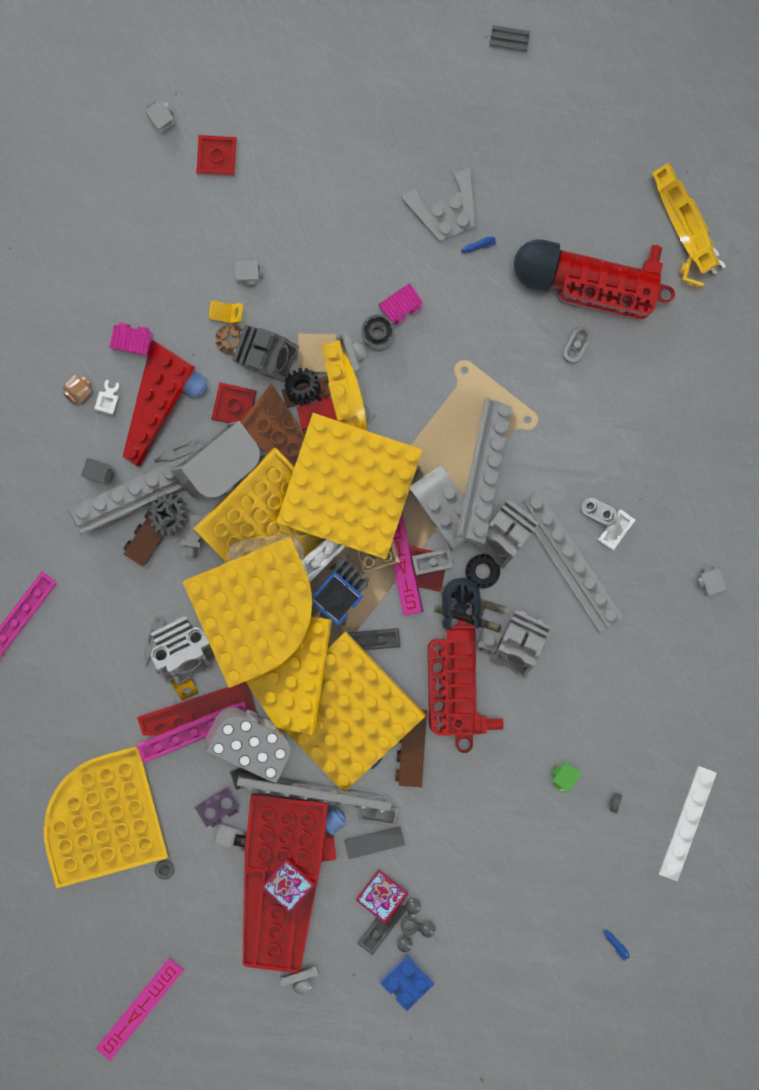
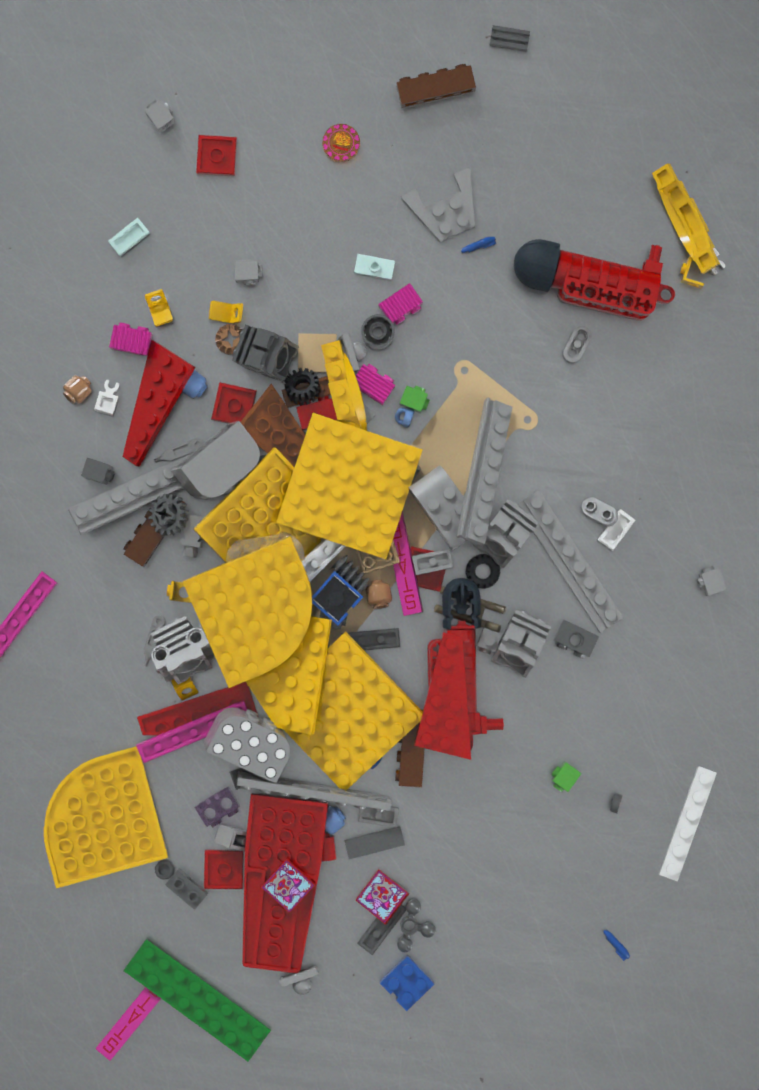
(129, 237): none -> light aqua plate
(159, 309): none -> yellow bracket
(173, 592): none -> yellow bracket
(186, 888): none -> dark grey brick
(197, 1000): none -> green plate
(223, 869): none -> red tile
(341, 142): none -> clear orange tile
(373, 384): none -> dark pink brick
(374, 267): none -> light aqua plate
(378, 594): none -> medium nougat head
(407, 418): none -> medium blue tile
(415, 398): none -> bright green brick
(435, 86): none -> reddish brown brick
(445, 712): none -> red wing
(587, 639): none -> dark grey brick

